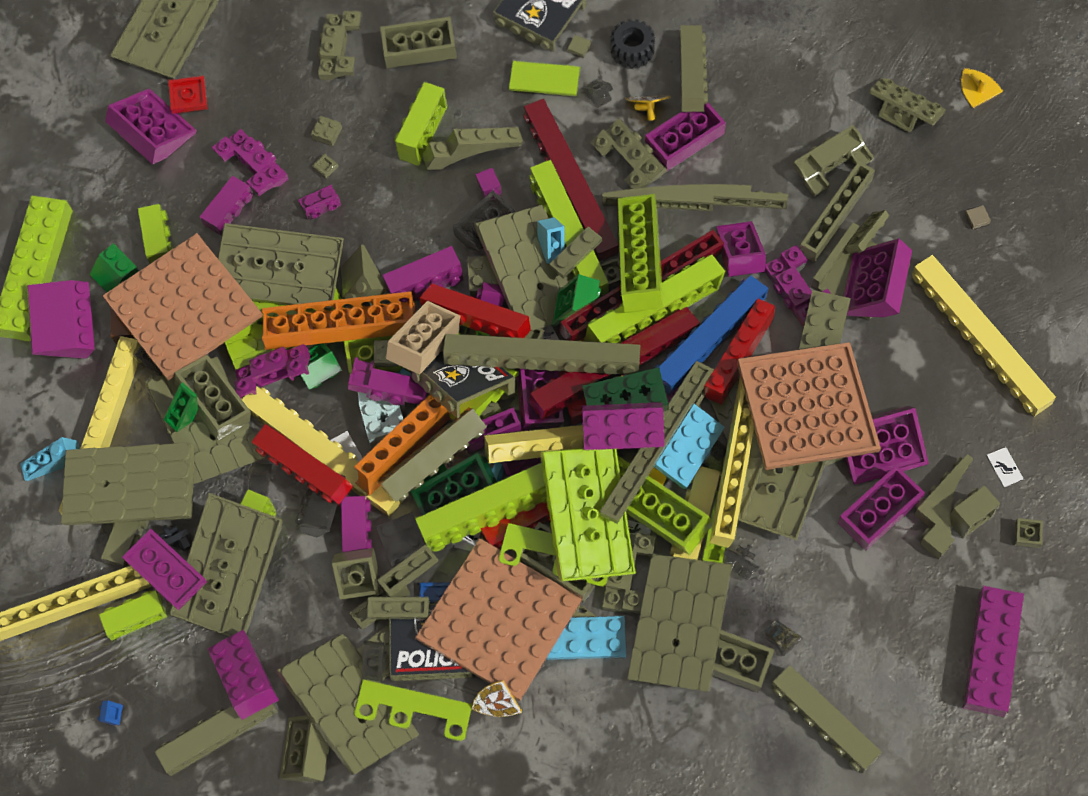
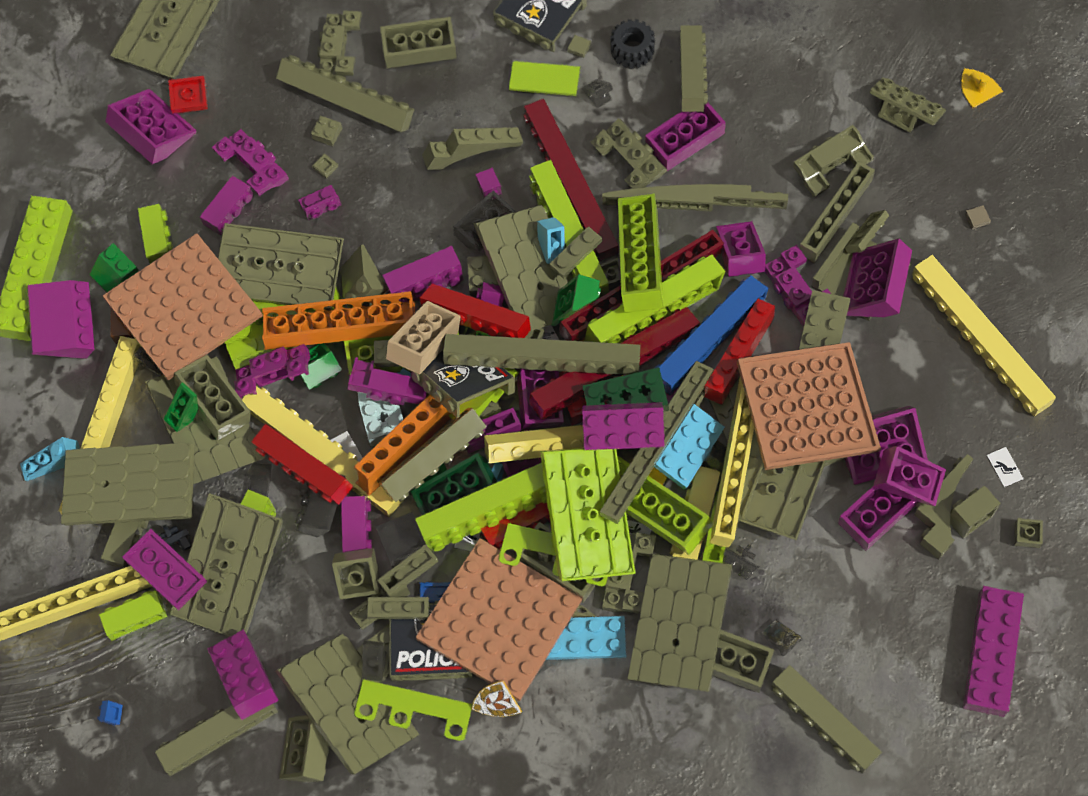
(345, 93): none -> olive brick
(420, 123): lime brick -> none
(647, 104): yellow shield -> none
(909, 476): none -> magenta slope

